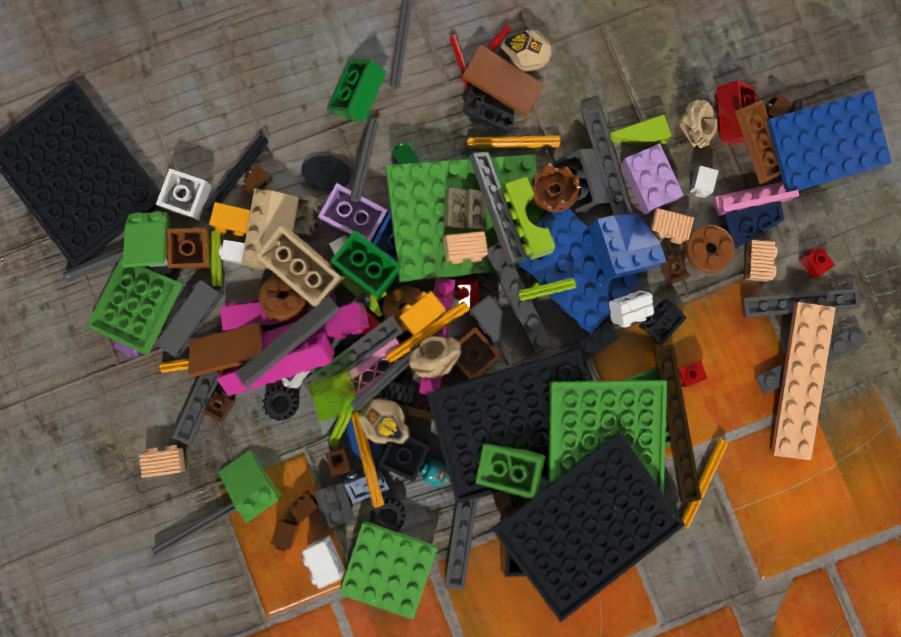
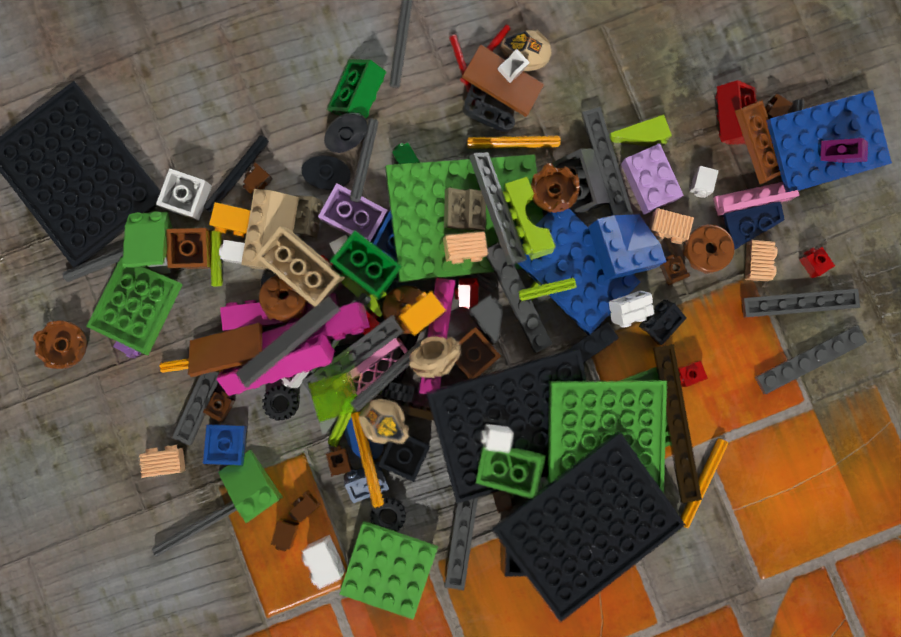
(49, 338): none -> dark orange plate
(189, 318): dark grey brick -> none
(224, 445): none -> blue plate
(334, 505): dark grey bracket -> none
(345, 132): none -> black piece
(427, 332): light orange axle -> none
(434, 472): teal head -> none
(496, 438): none -> white brick
(513, 66): none -> white panel
(699, 123): tan helmet -> none
(803, 381): light nougat plate -> none
(845, 150): none -> magenta slope

